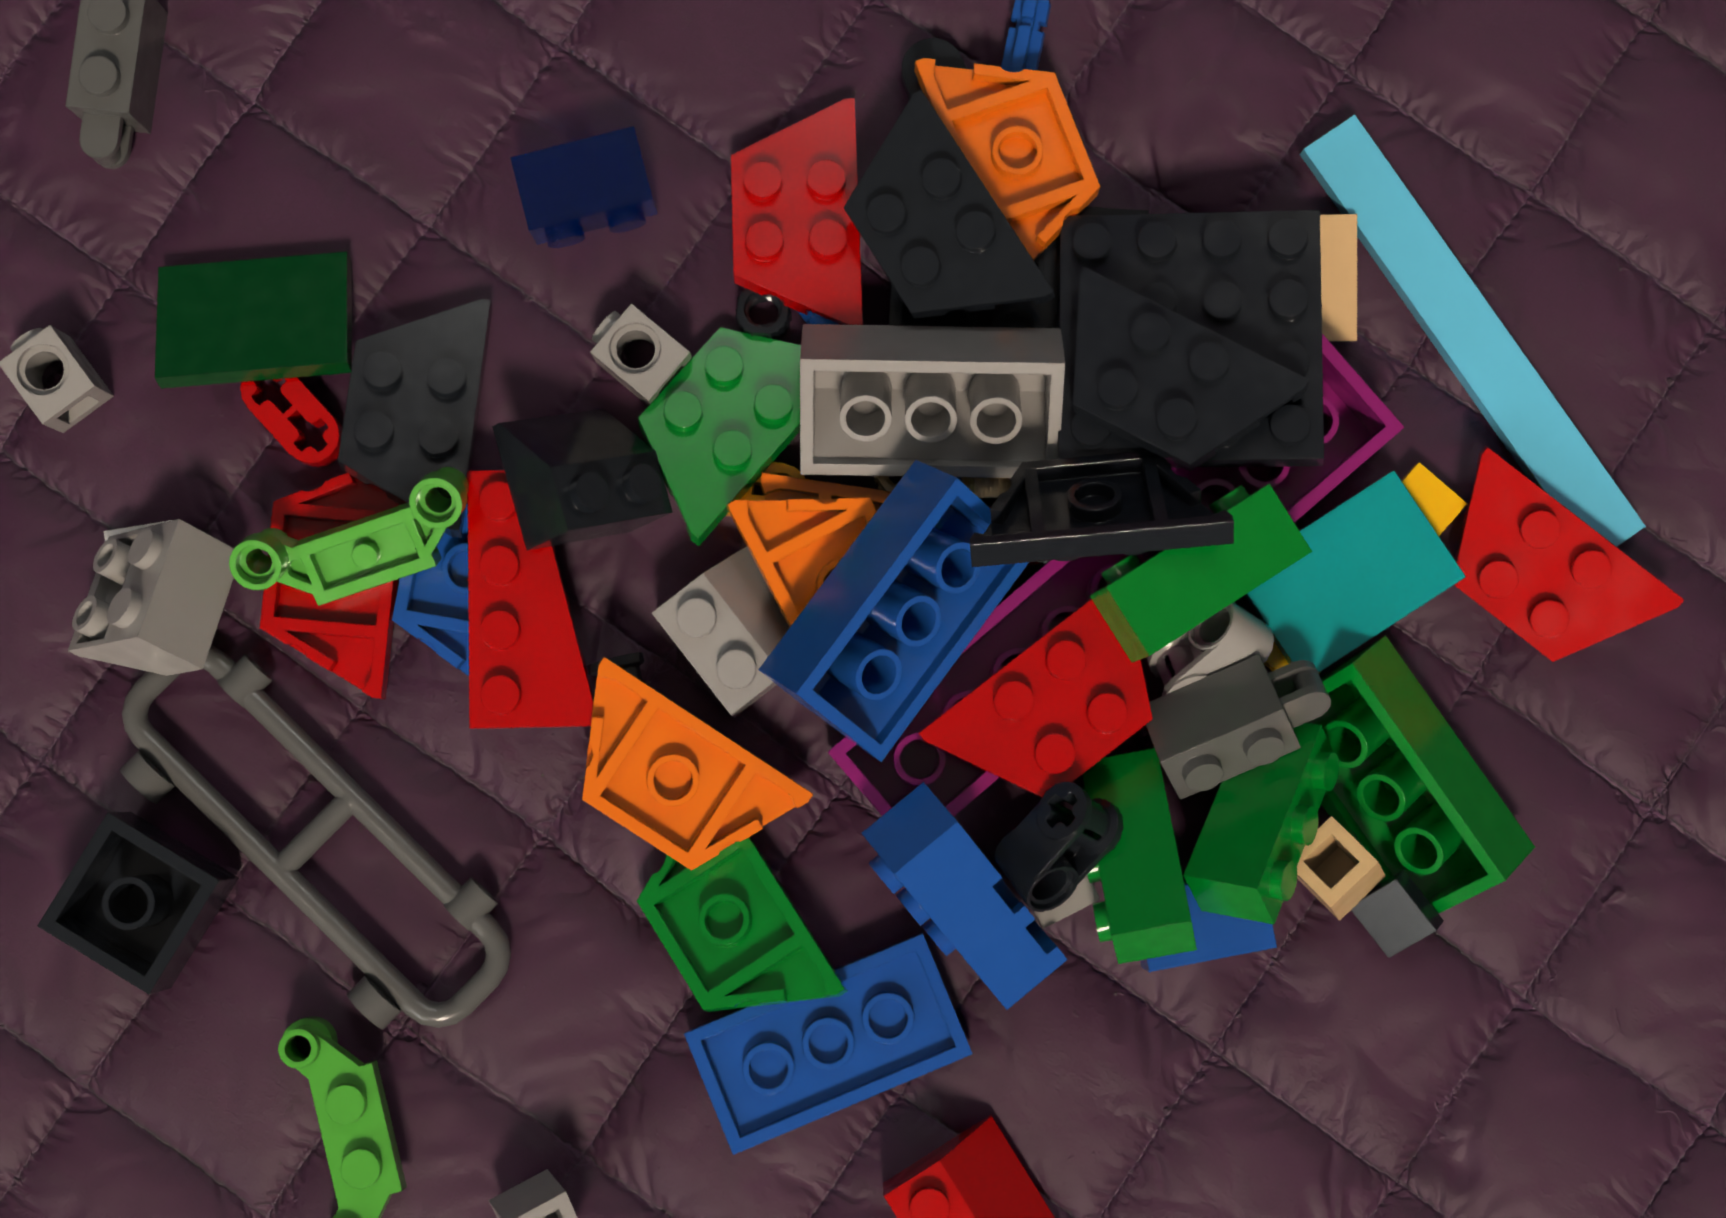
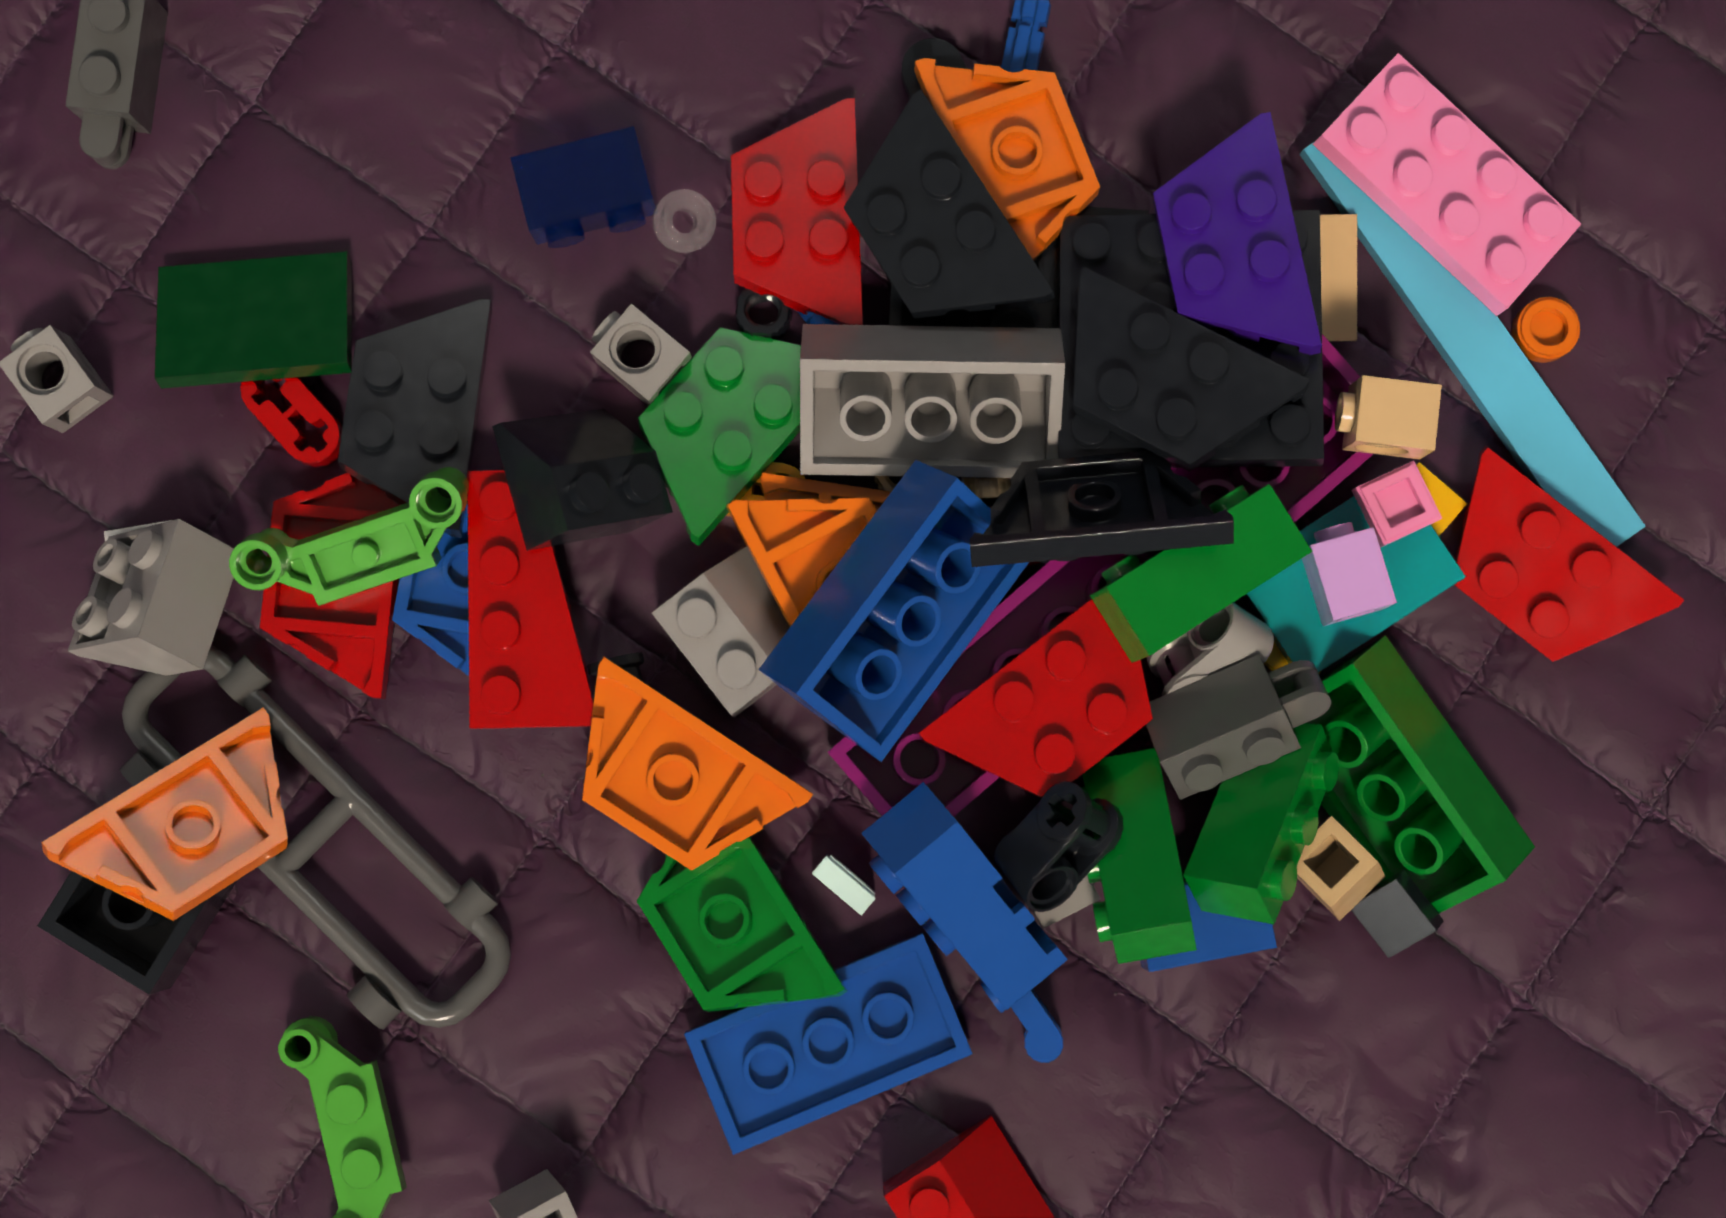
(184, 826): none -> orange wing
(699, 209): none -> clear plate
(844, 883): none -> light aqua tile
(1042, 1033): none -> blue plate
(1236, 242): none -> dark purple wing
(1347, 574): none -> lavender brick
(1389, 417): none -> tan brick
(1397, 503): none -> bright pink tile
(1447, 184): none -> bright pink plate
(1546, 329): none -> orange tile

